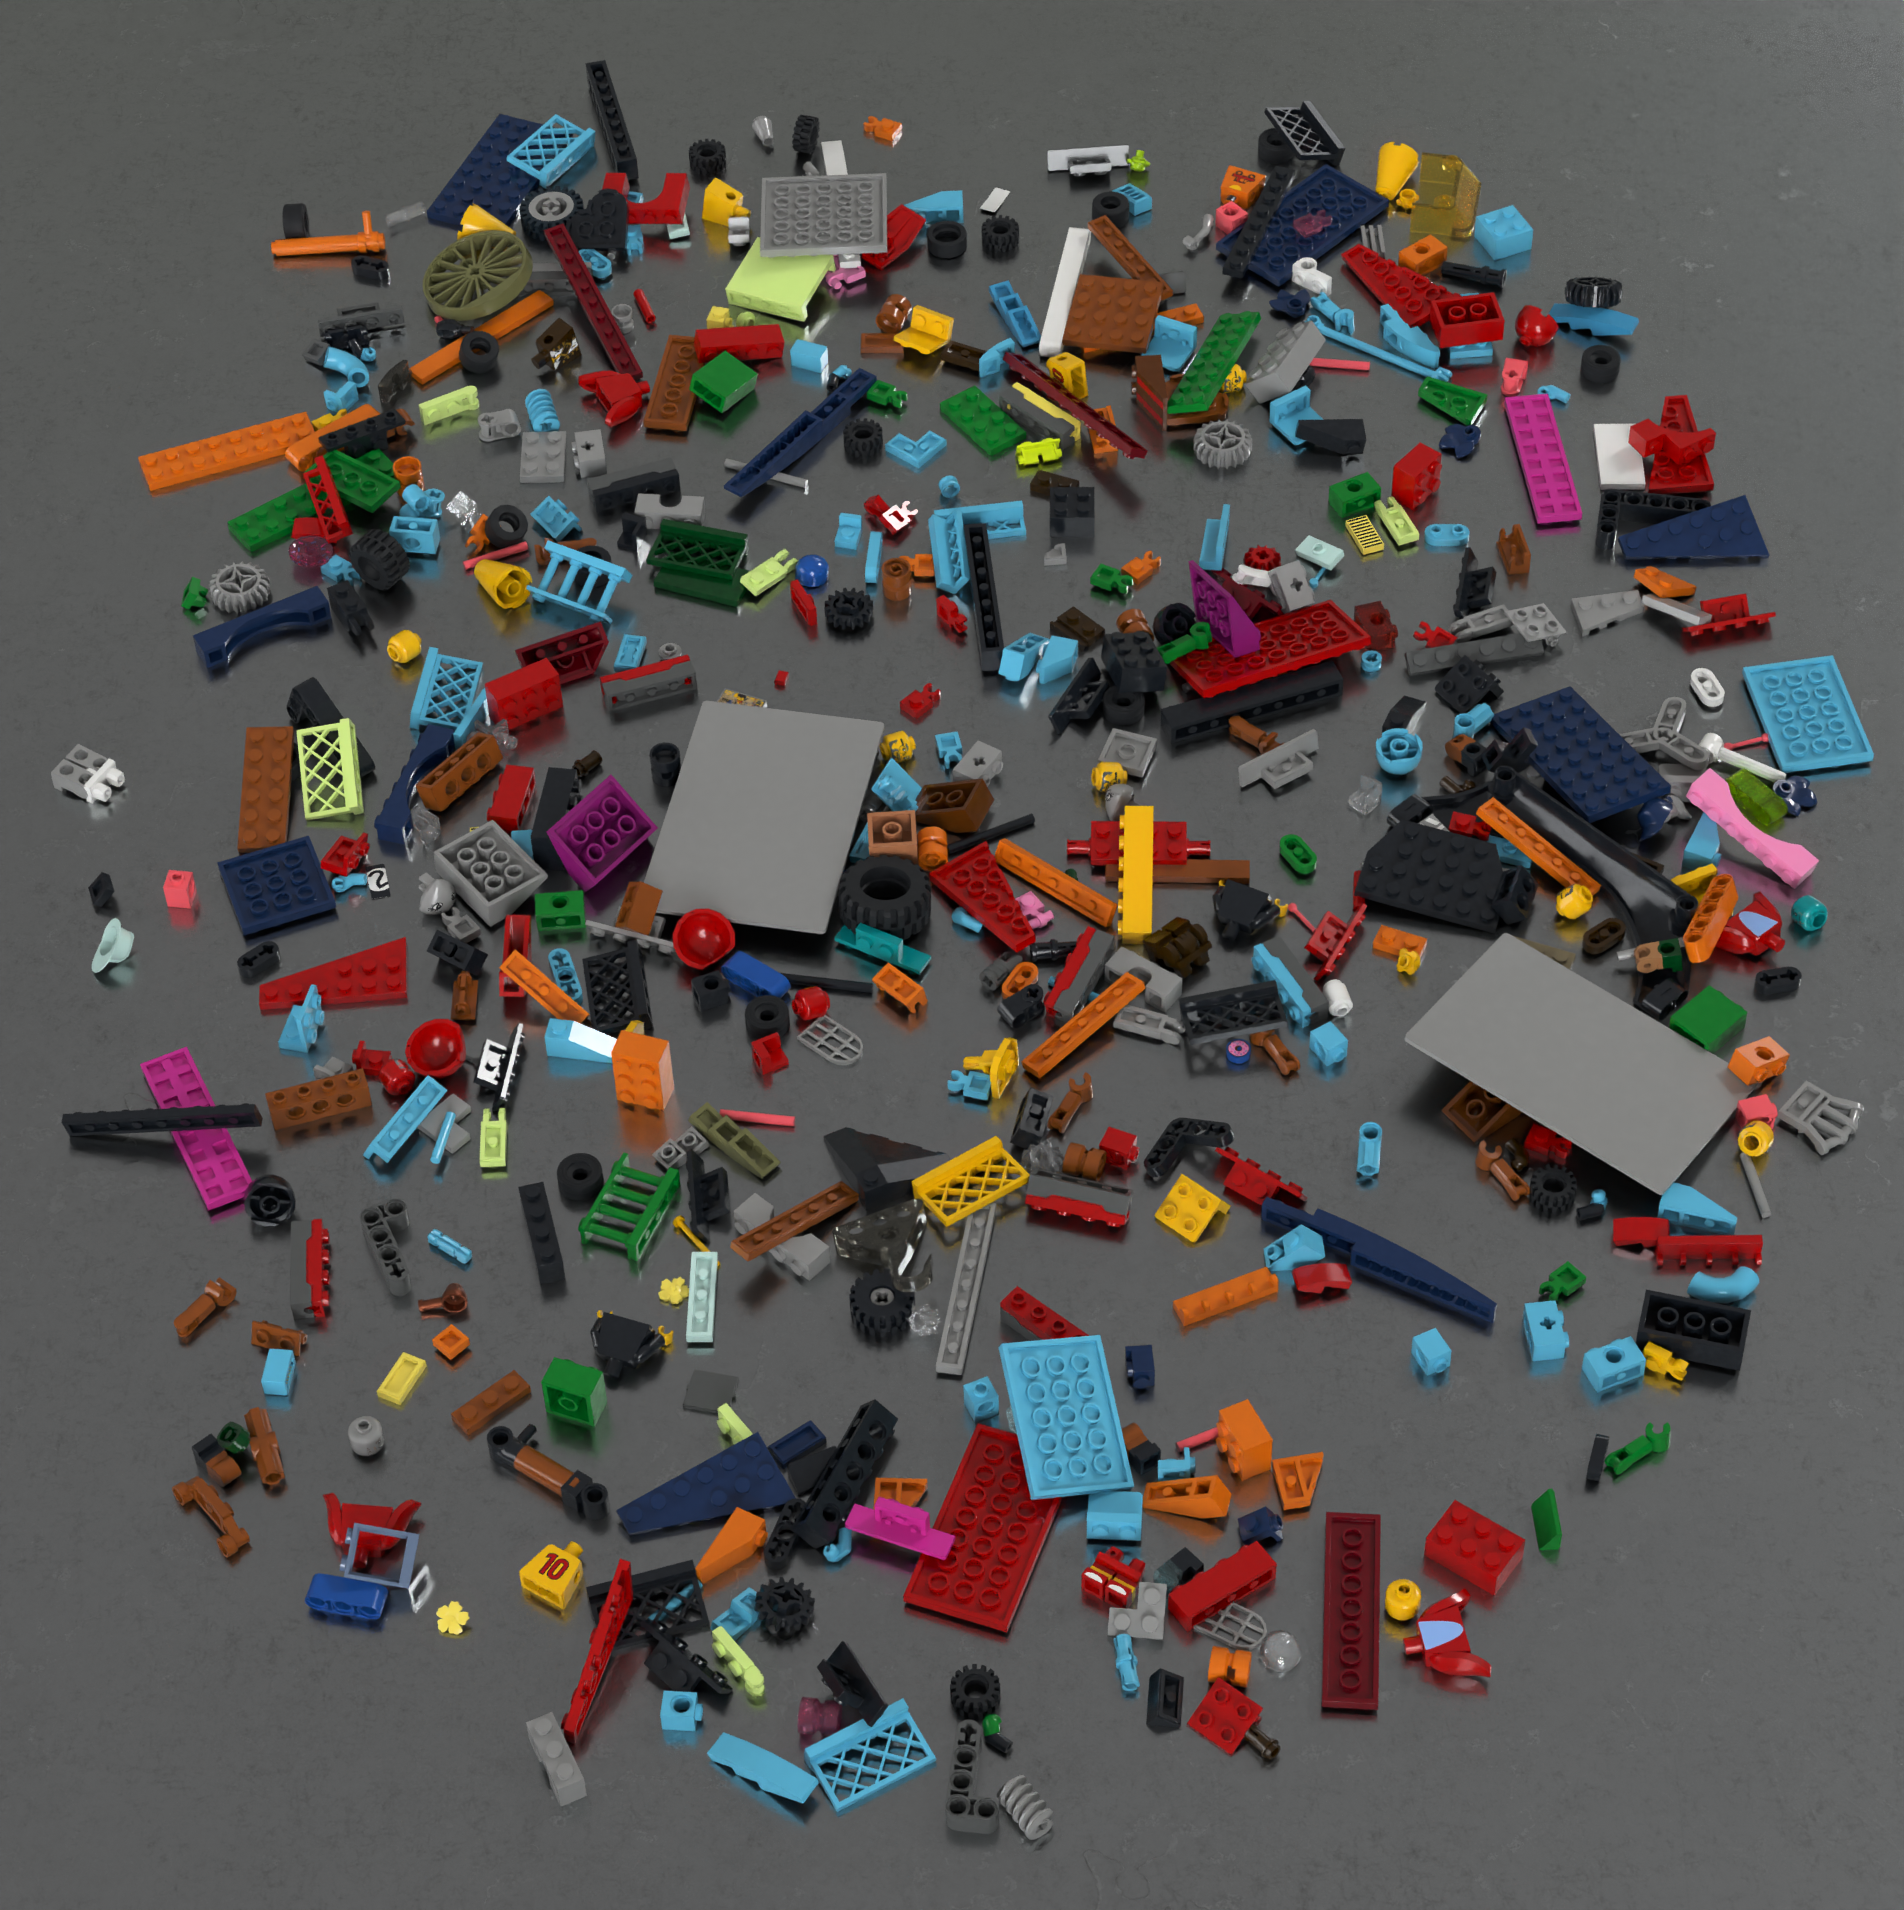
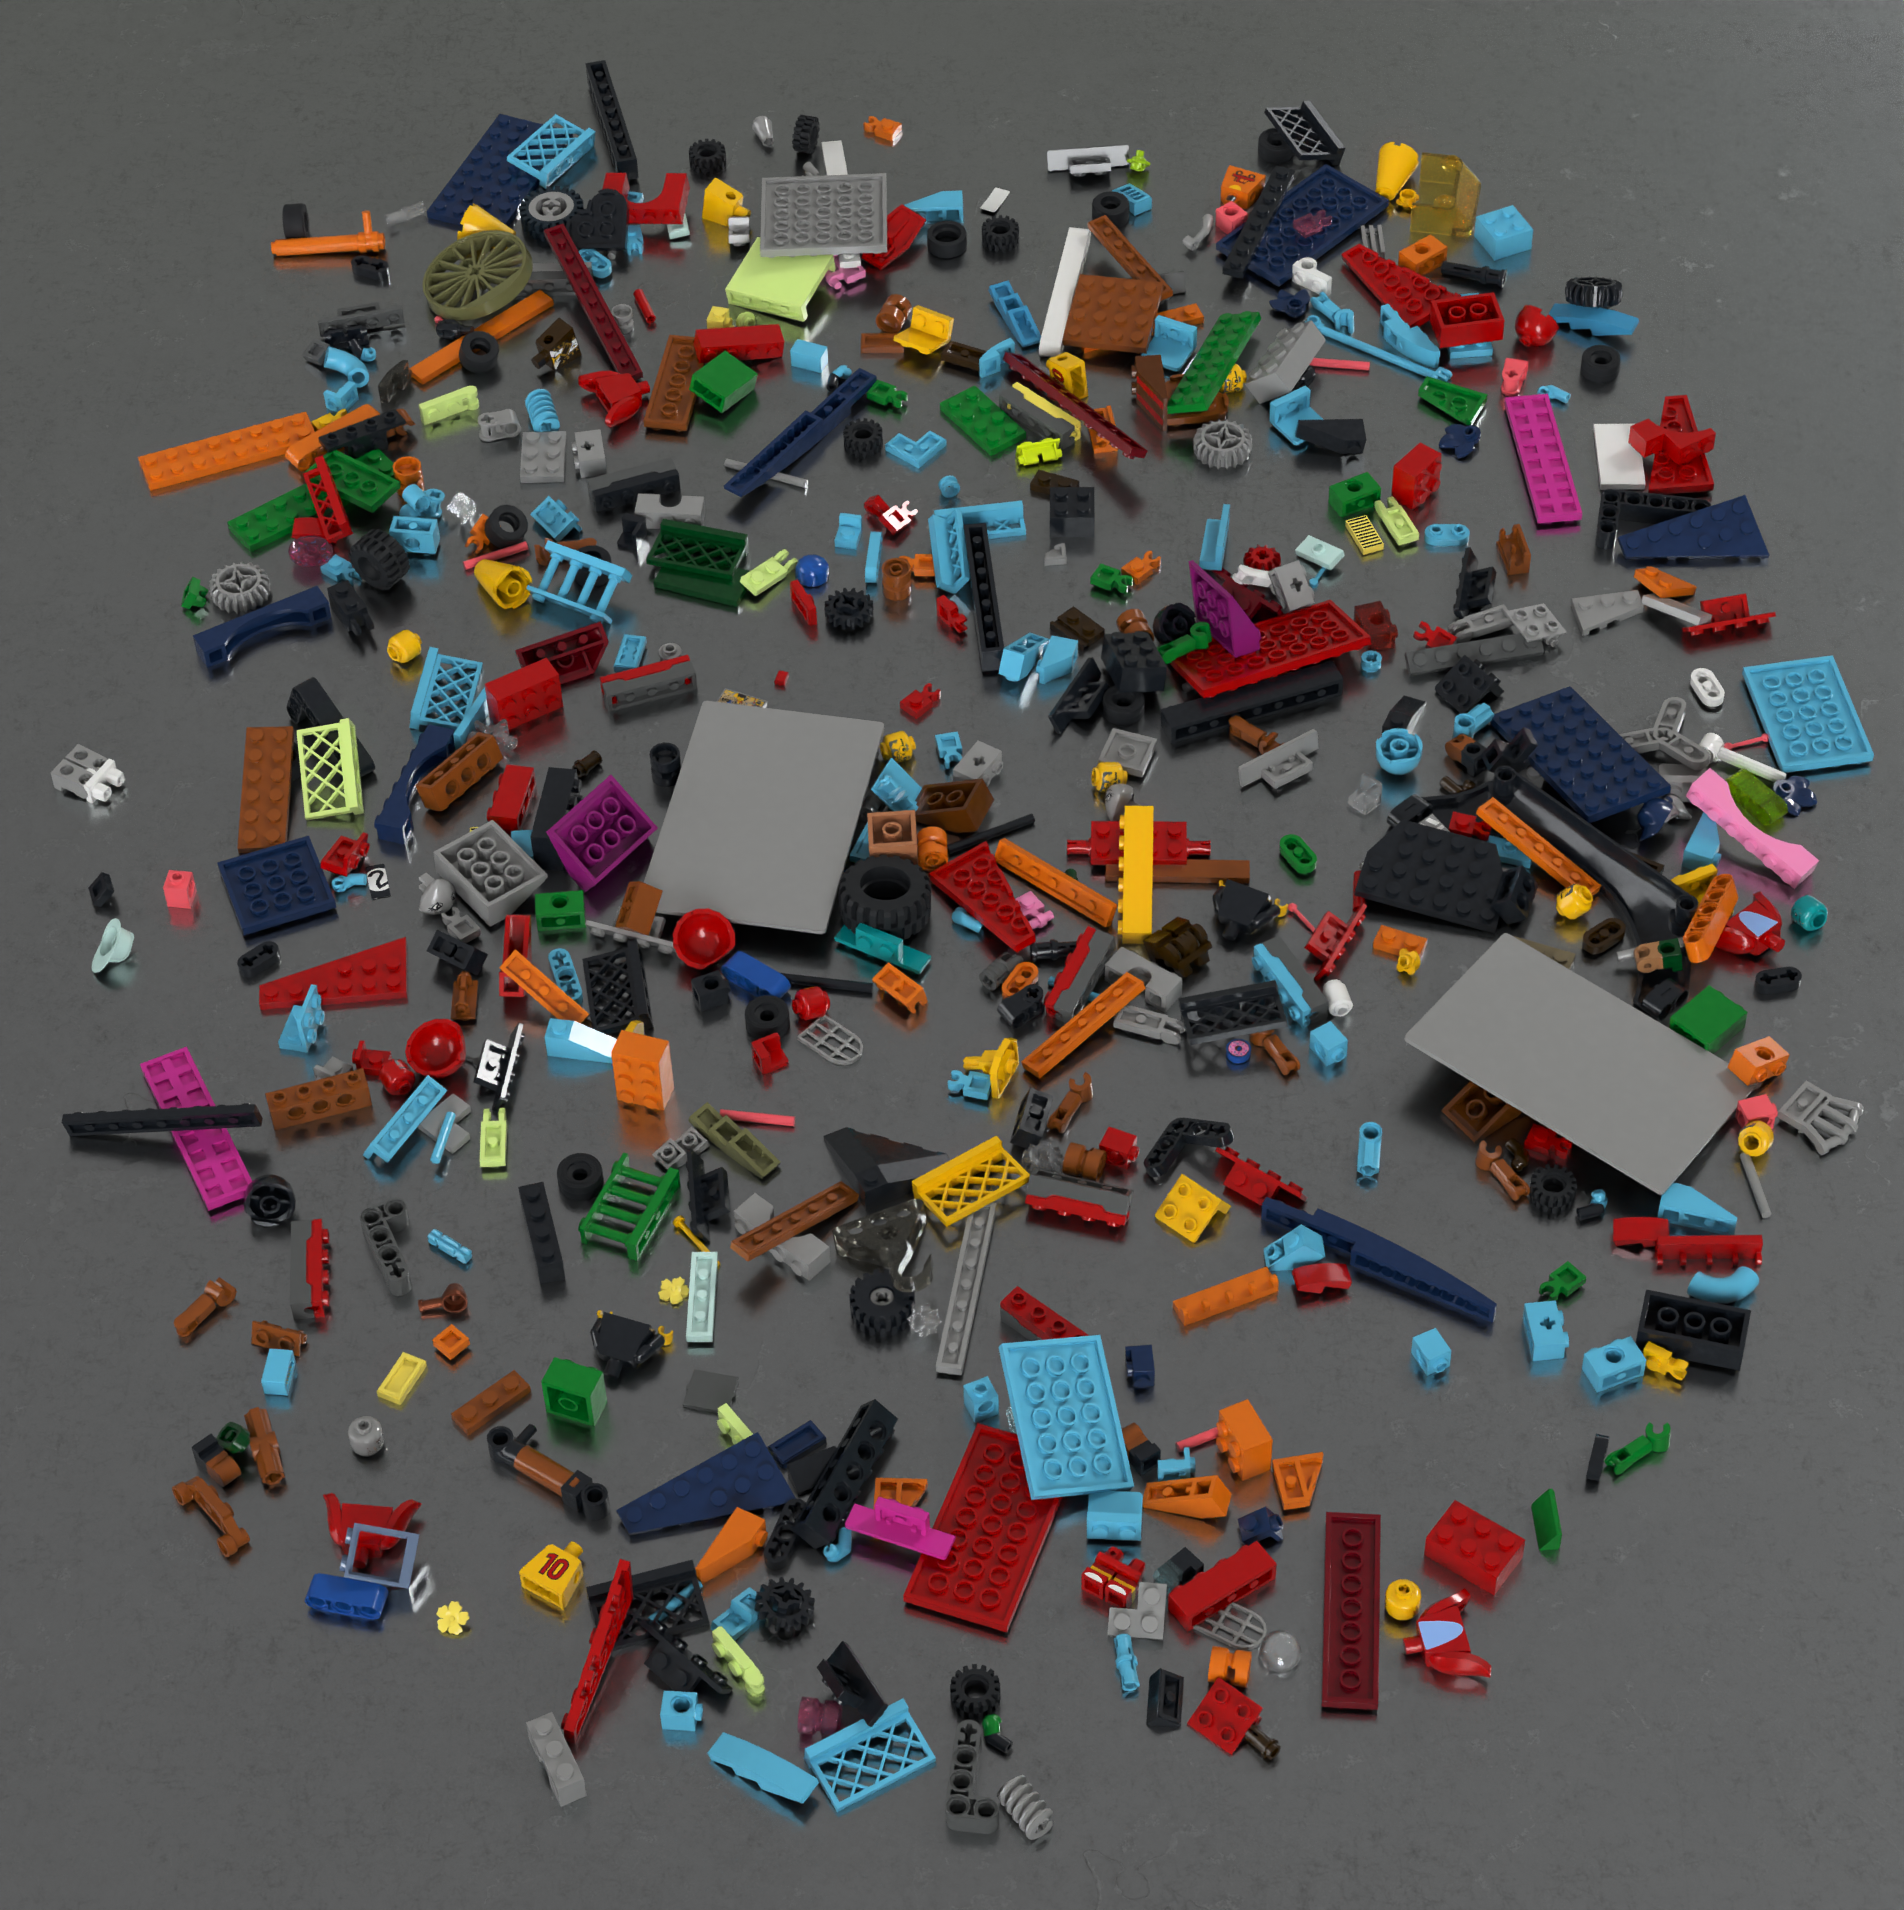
(427, 824): clear bracket -> none

